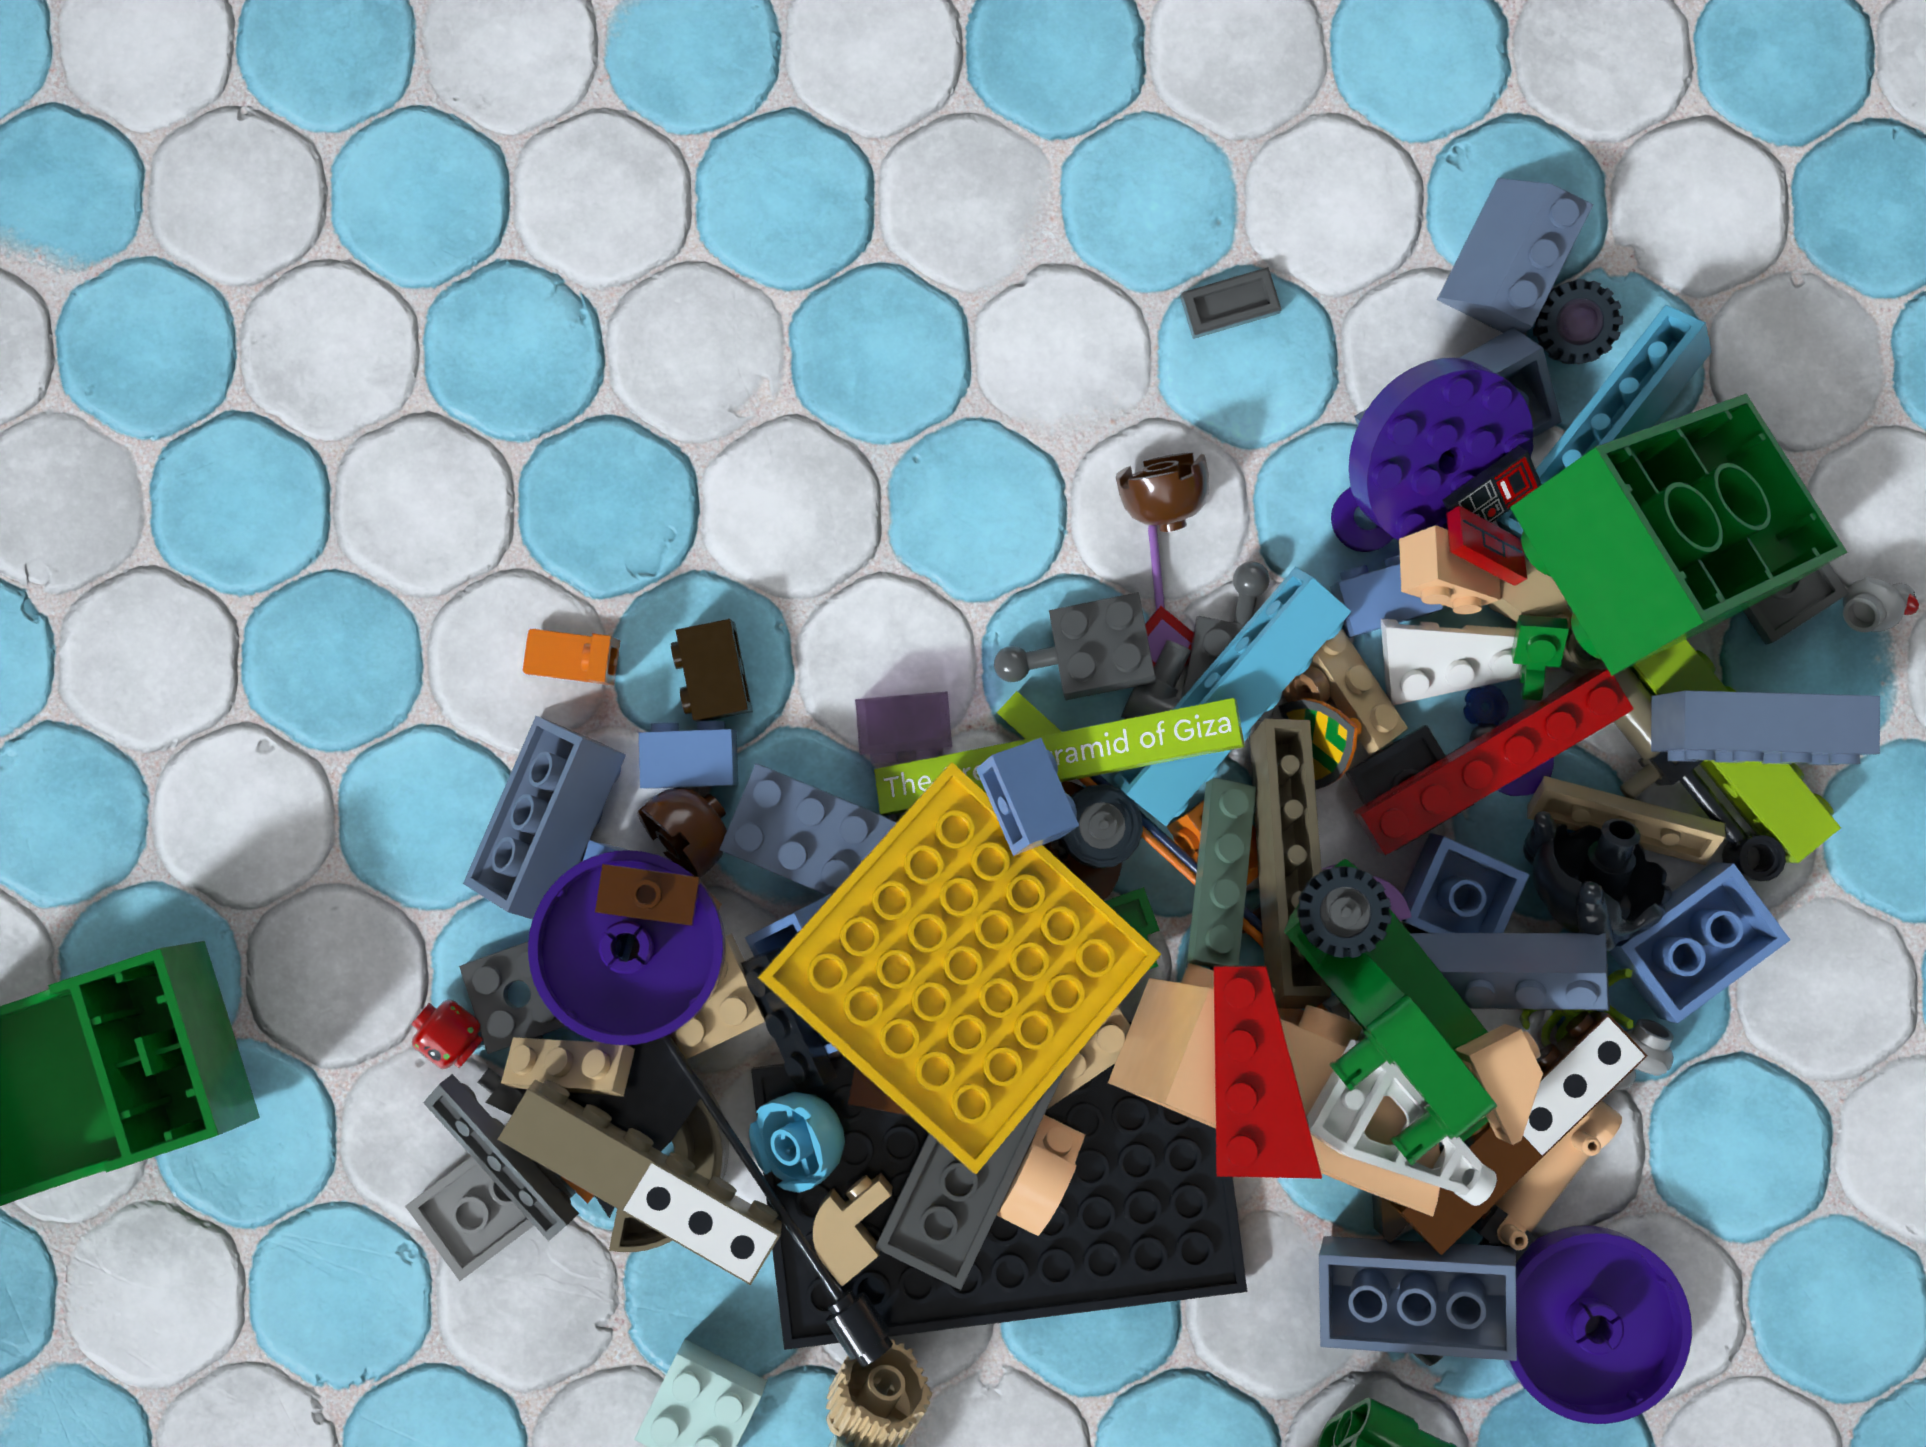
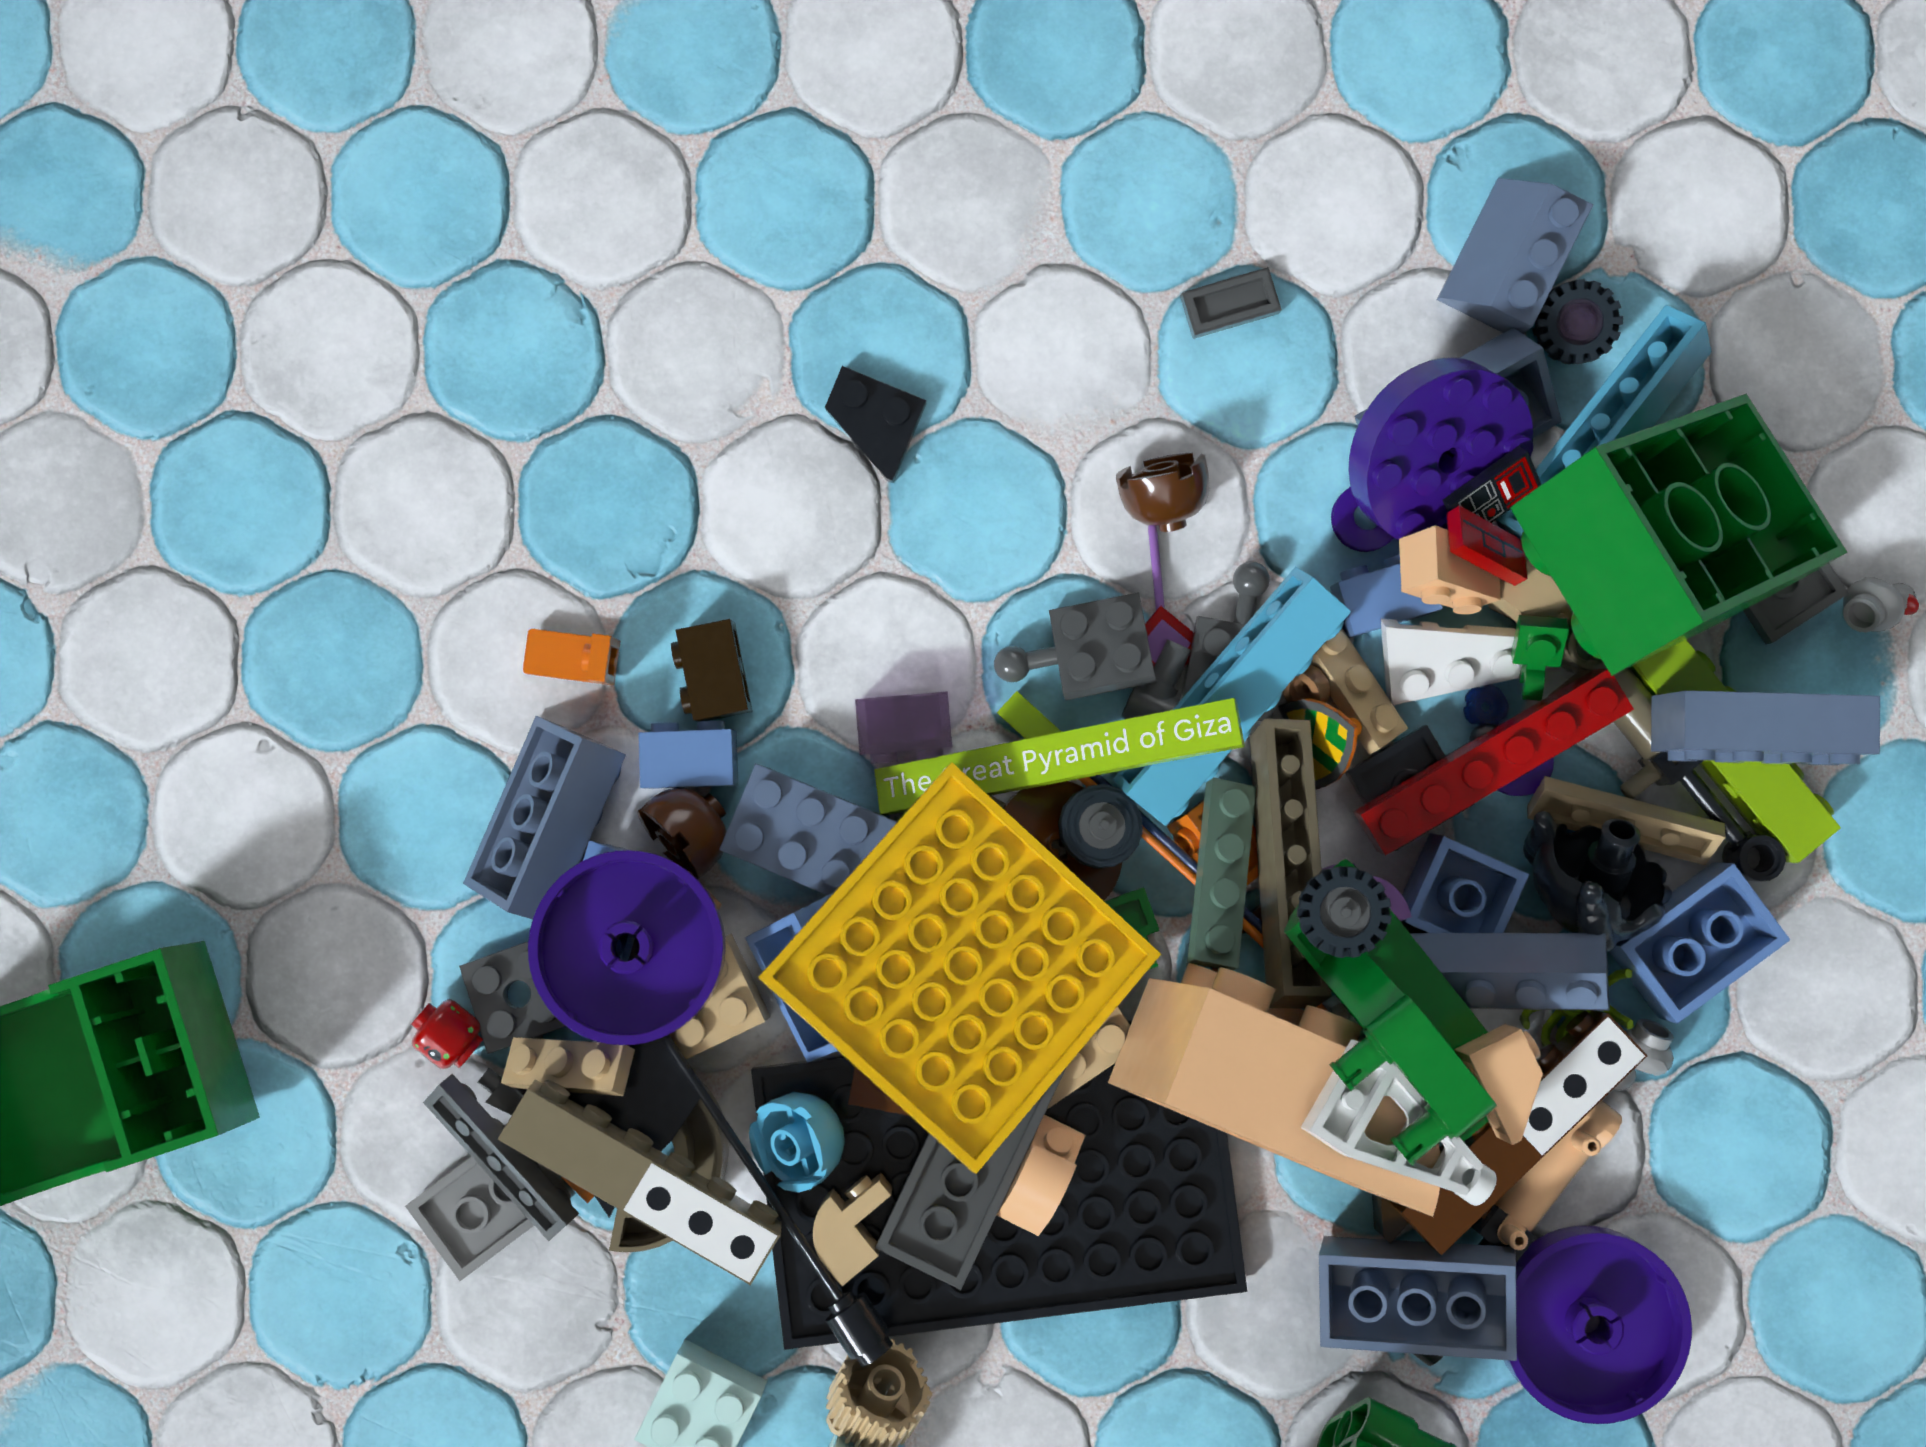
(647, 894): reddish brown plate -> none
(798, 1042): black plate -> none
(875, 418): none -> black wing
(1028, 796): medium blue brick -> none
(1256, 1088): red wing -> none

